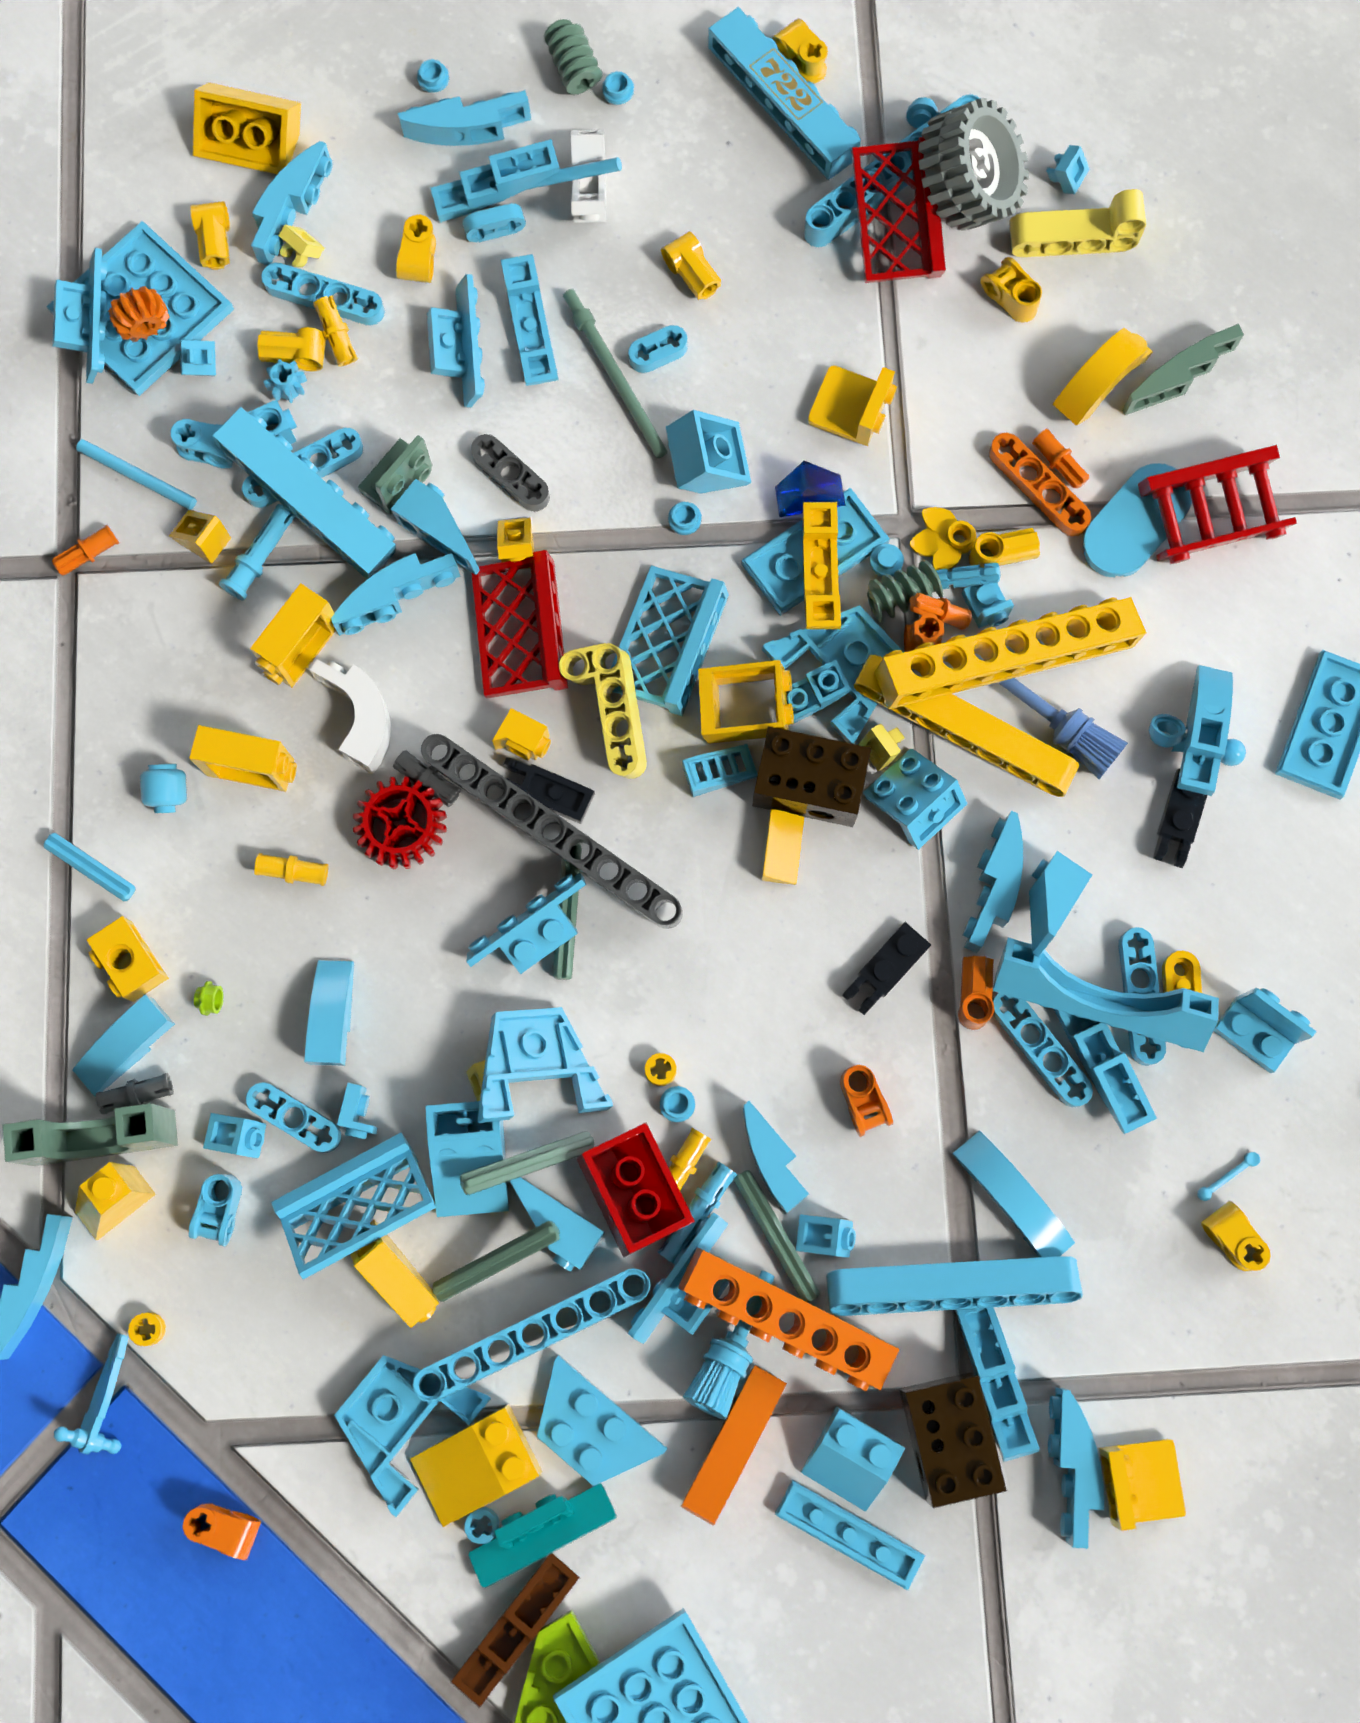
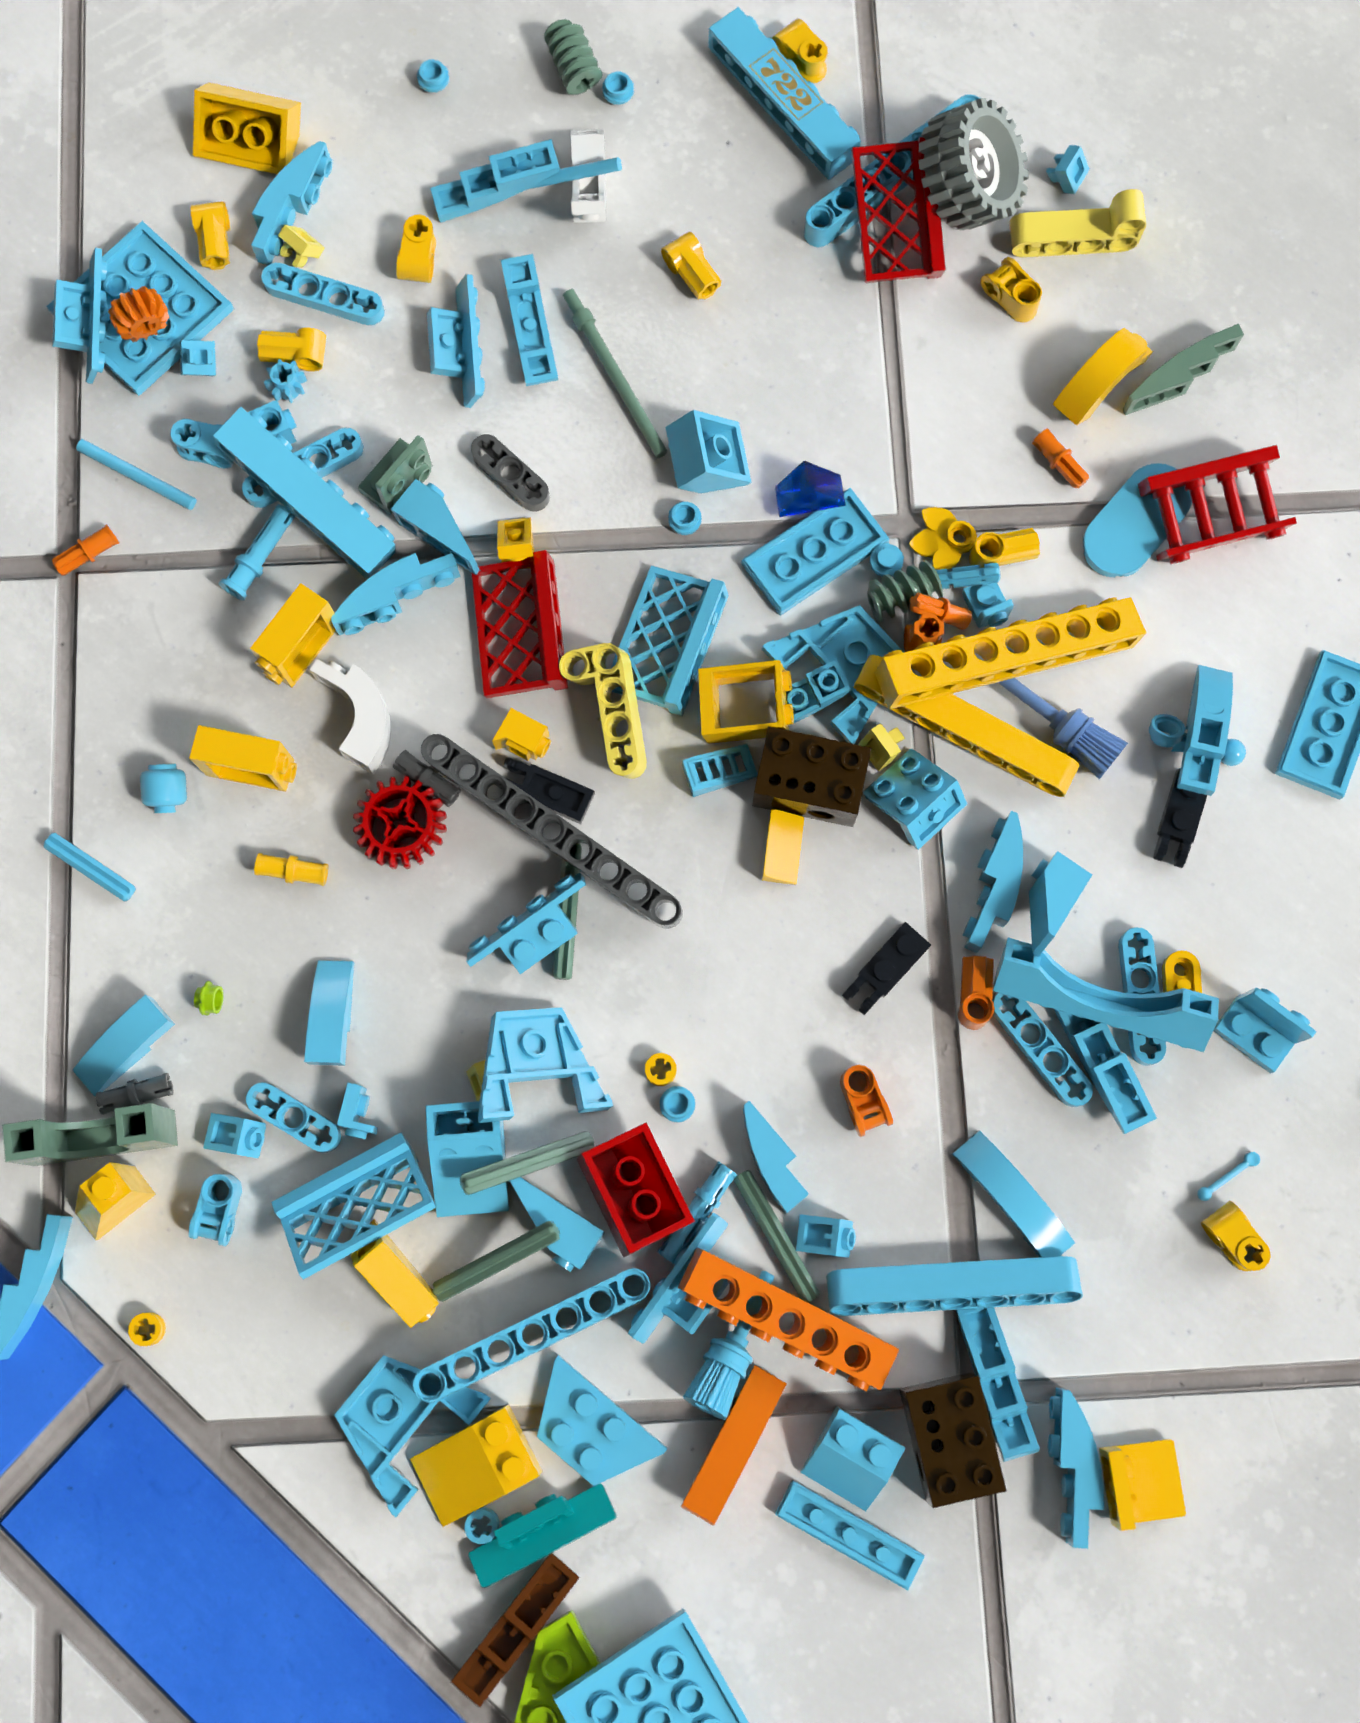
(87, 1436): medium azure piece -> none
(143, 971): yellow brick -> none
(201, 534): yellow slope -> none
(229, 1533): orange piece -> none
(335, 331): yellow pin -> none
(456, 125): medium azure slope -> none
(494, 223): medium azure beam -> none
(658, 349): medium azure beam -> none
(688, 1156): yellow pin -> none
(821, 566): yellow slope -> none
(852, 403): yellow bracket -> none
(921, 111): medium azure plate -> none
(1045, 480): orange beam -> none

